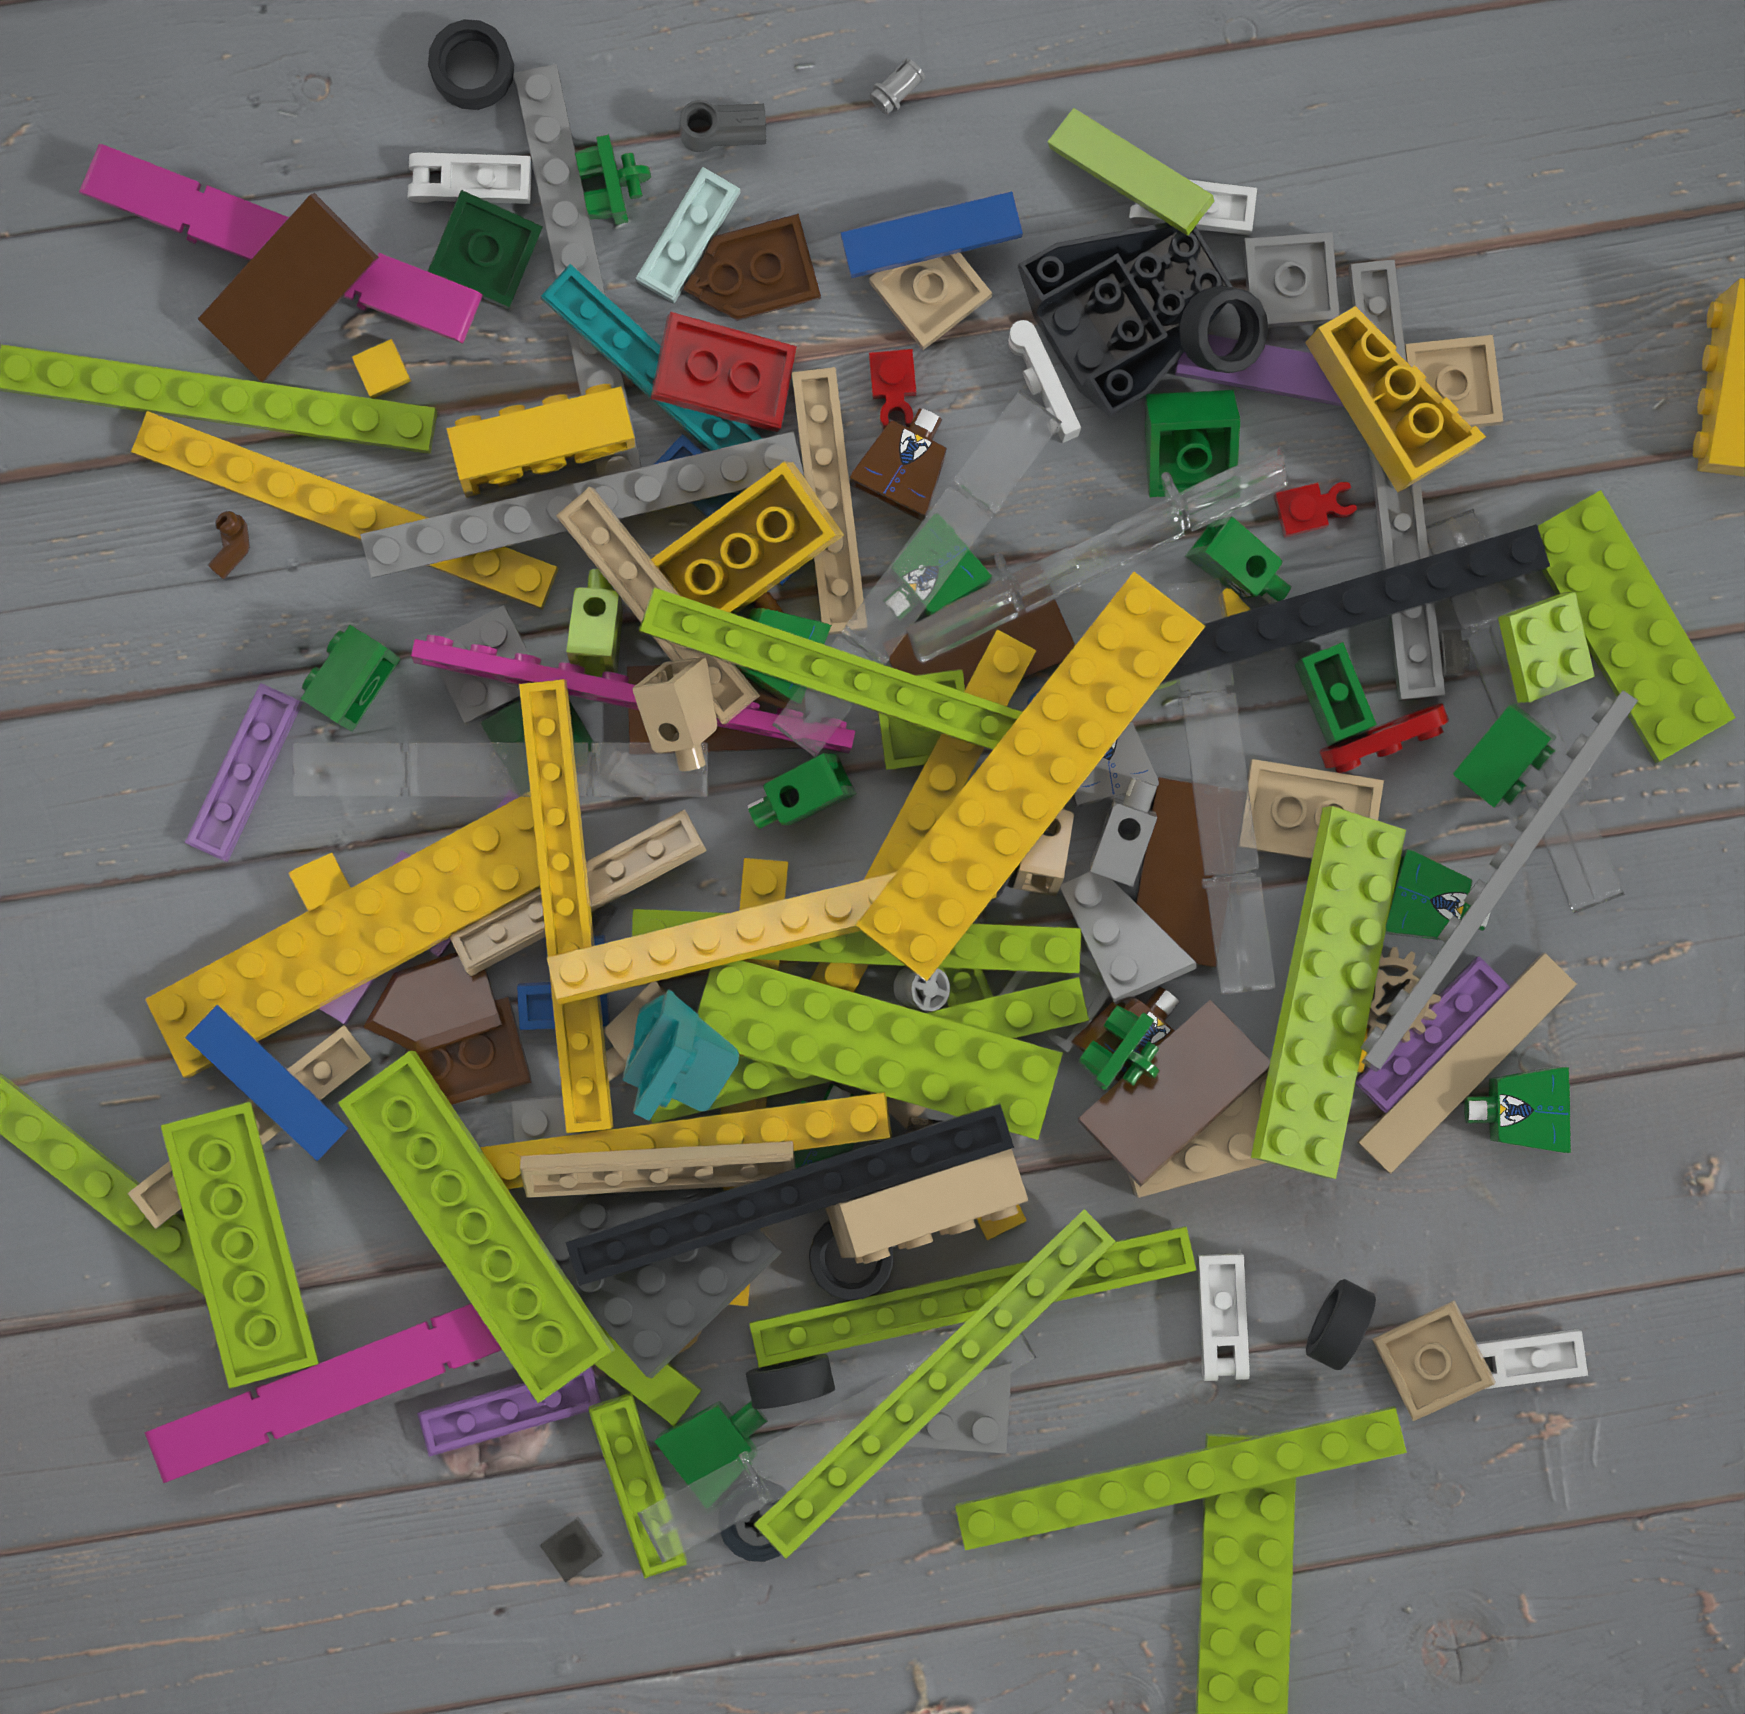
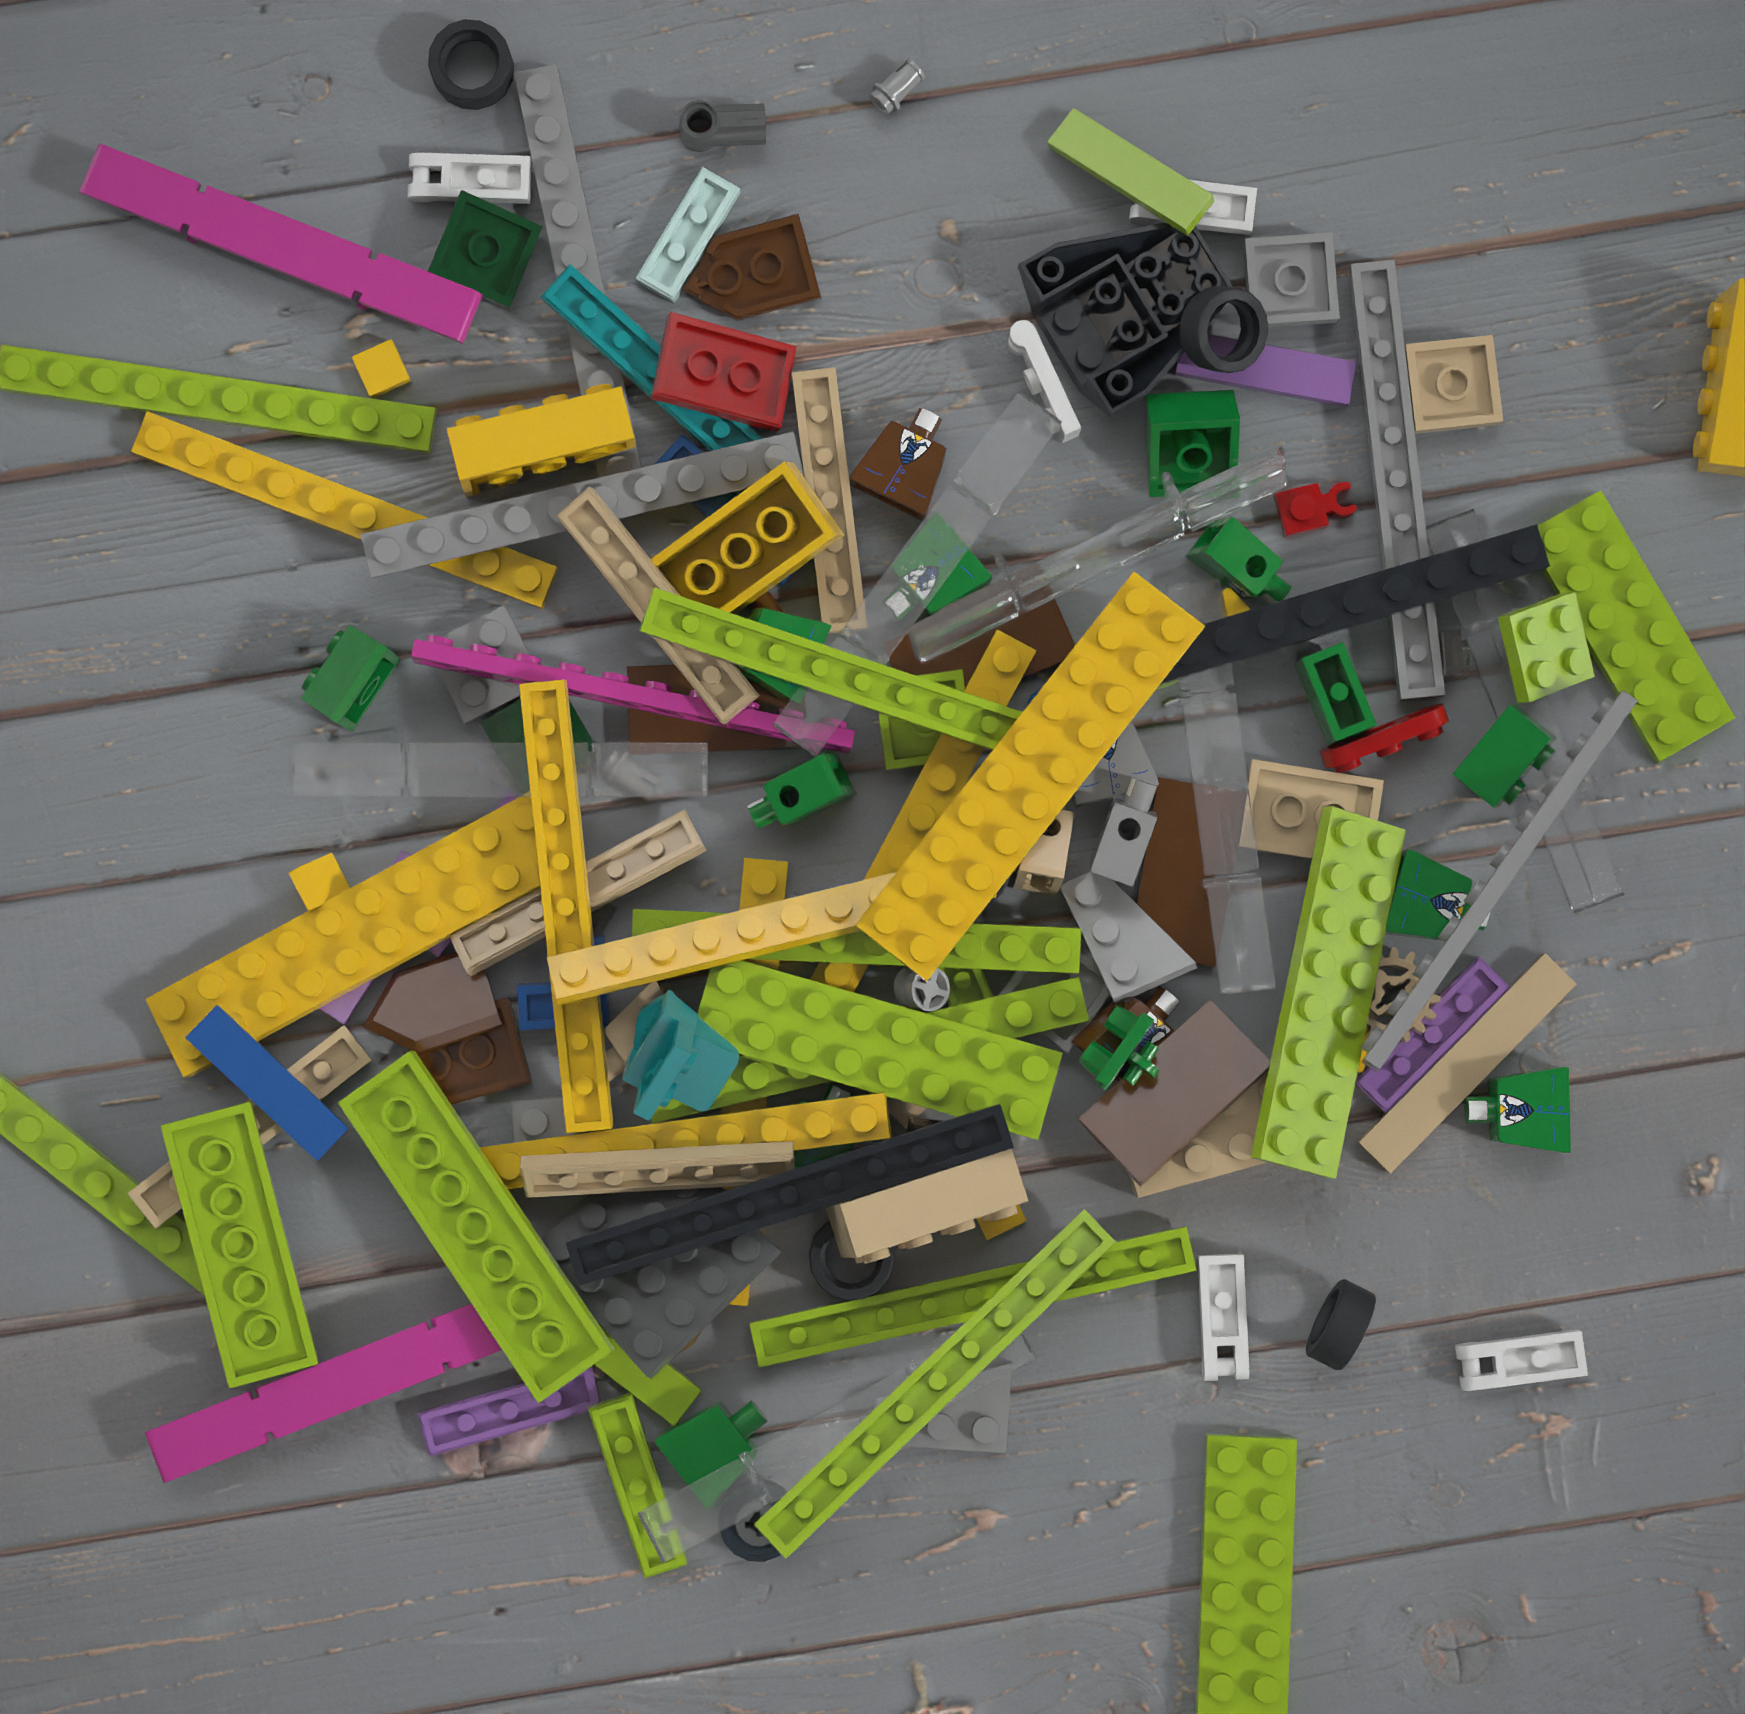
(234, 542): reddish brown arm -> none
(243, 772): medium lavender tile -> none
(288, 287): reddish brown tile -> none
(571, 1549): clear smoke plate -> none
(595, 626): lime torso -> none
(601, 161): green hips -> none
(678, 709): tan torso -> none
(790, 1382): black tyre -> none
(893, 379): red plate -> none
(931, 234): blue tile -> none
(931, 295): tan plate -> none
(1180, 1478): lime plate -> none
(1389, 400): yellow wedge -> none
(1434, 1360): tan tile -> none

